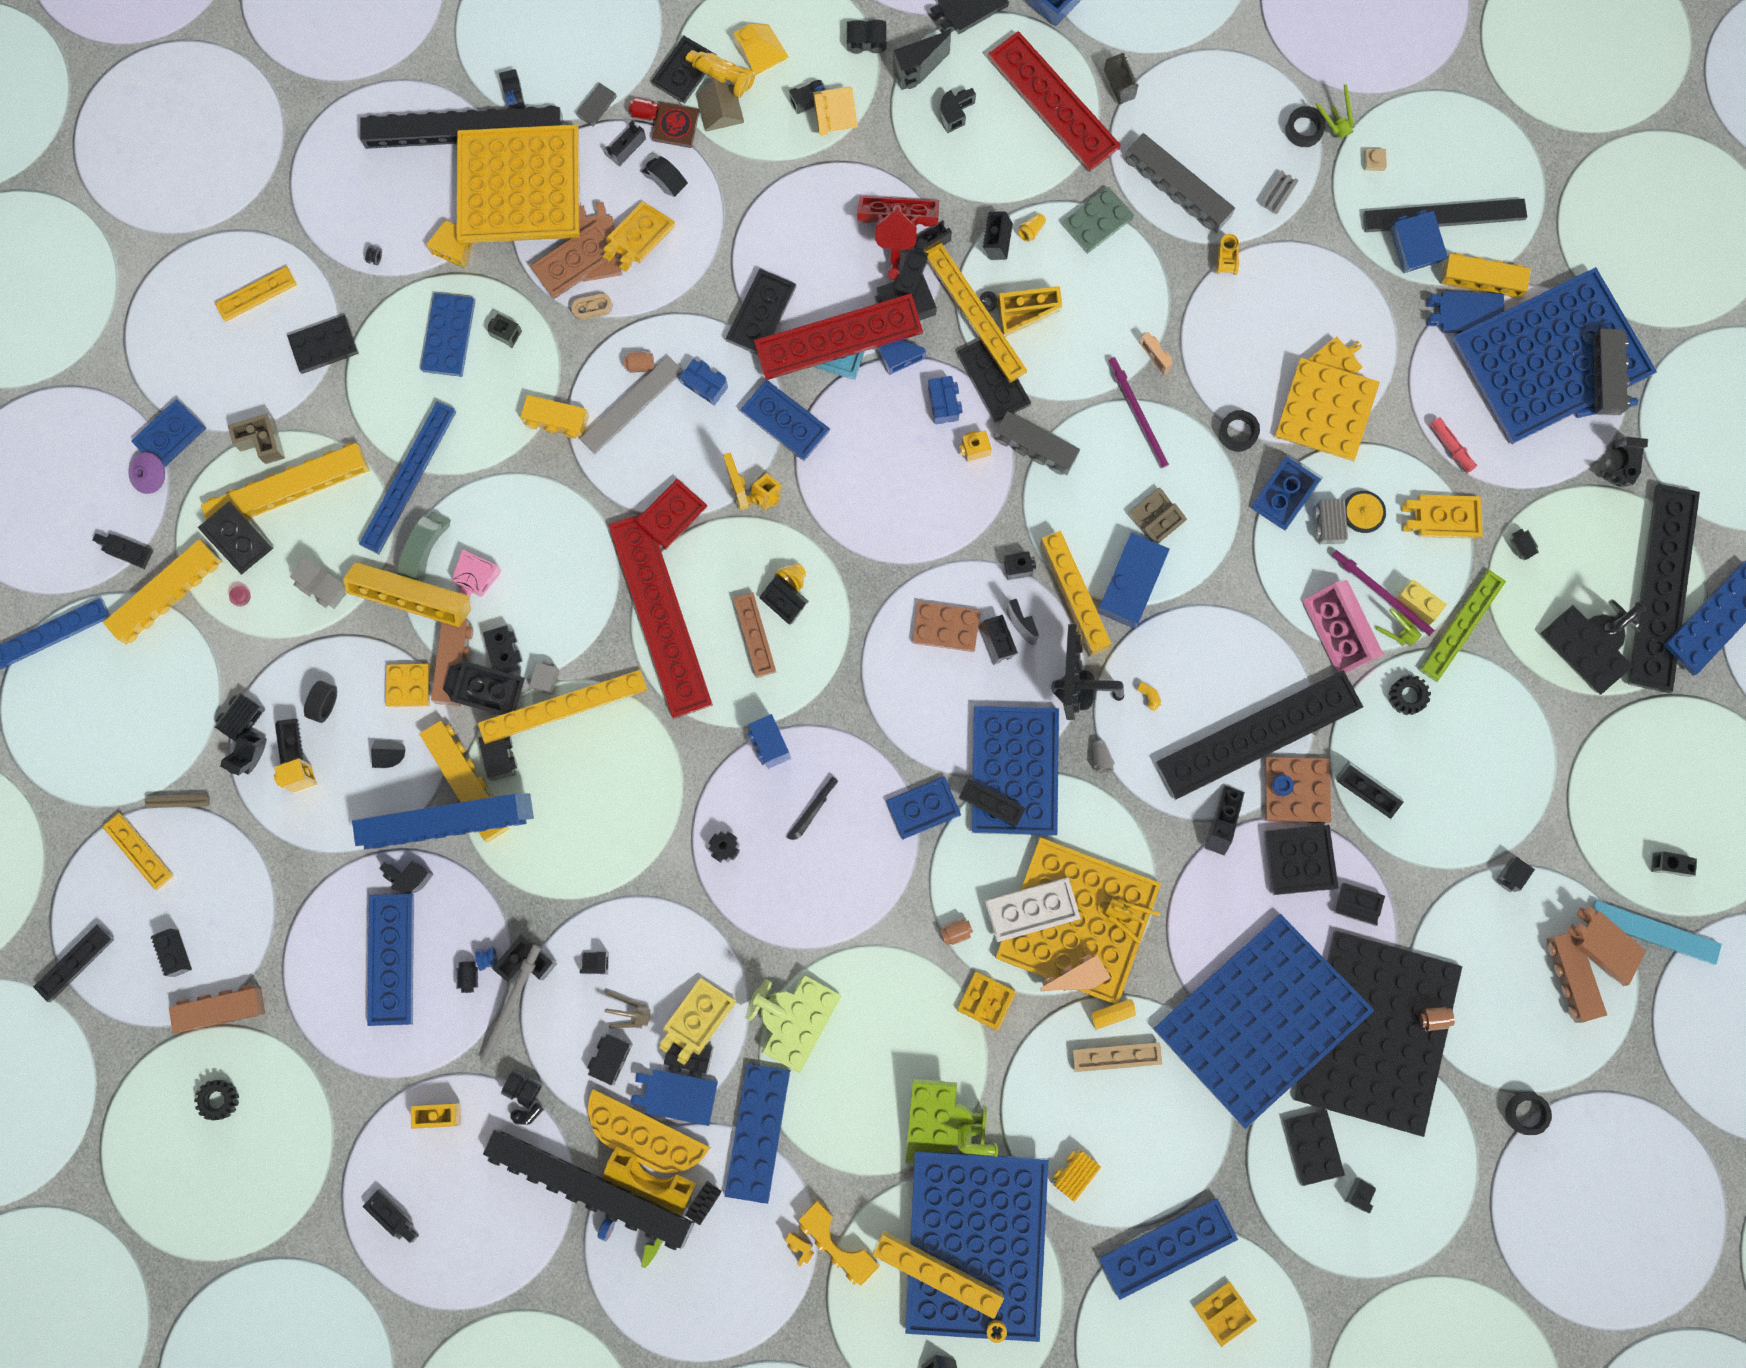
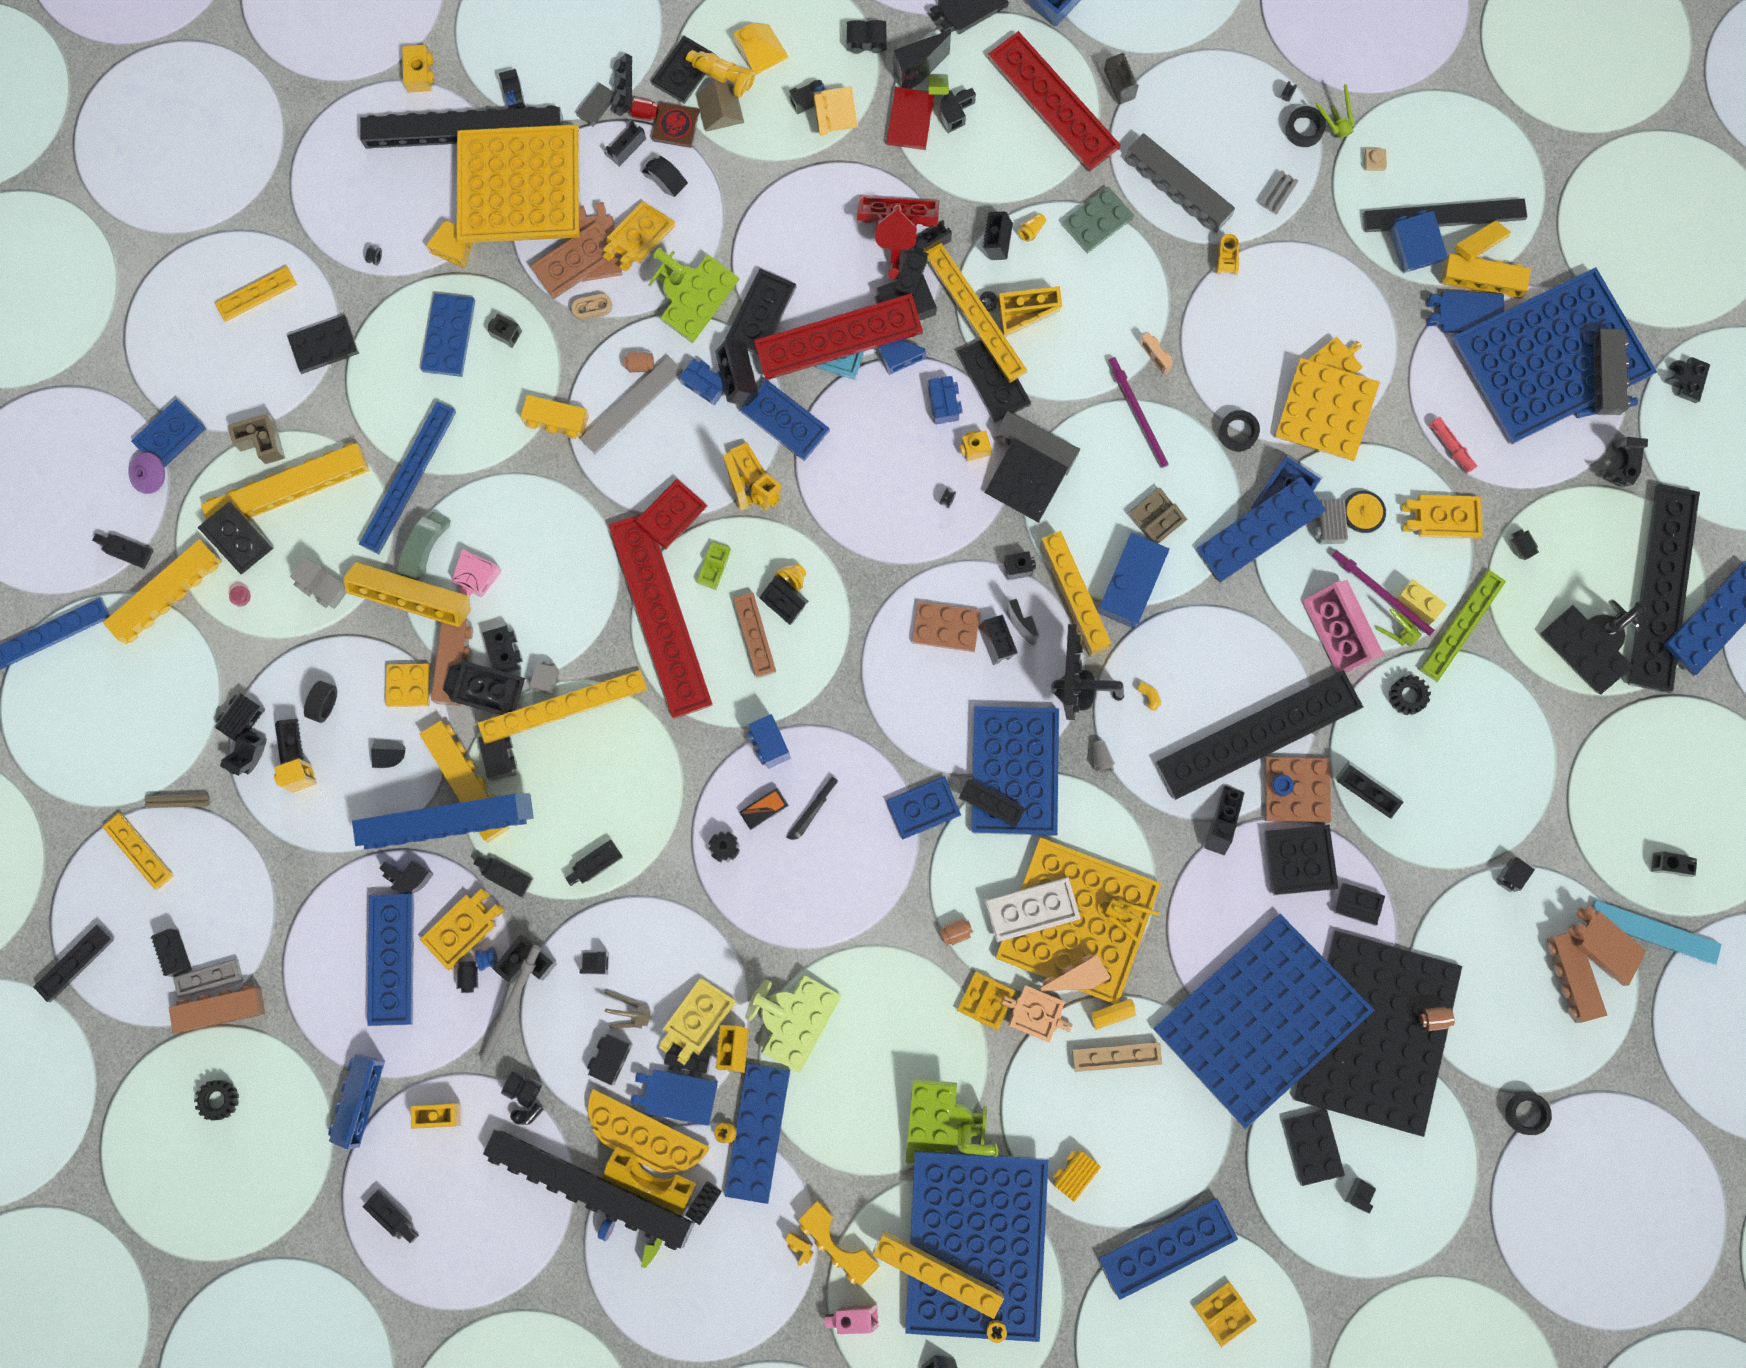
(207, 978): none -> light grey tile
(356, 1101): none -> blue slope
(413, 58): none -> yellow brick
(461, 929): none -> yellow tile
(504, 875): none -> black hinge
(594, 863): none -> black hinge
(622, 84): none -> black plate
(692, 292): none -> lime plate
(714, 565): none -> lime slope
(730, 1136): none -> yellow bush
(732, 1049): none -> yellow brick
(736, 373): none -> black brick
(747, 463): none -> yellow plate
(764, 808): none -> slope
(863, 1319): none -> bright pink torso
(910, 118): none -> red tile
(938, 84): none -> lime tile
(947, 498): none -> black bush
(1026, 480): none -> black plate
(1036, 1013): none -> light nougat plate
(1261, 529): none -> blue plate
(1288, 91): none -> black bush
(1482, 240): none -> yellow tile
(1690, 378): none -> black plate

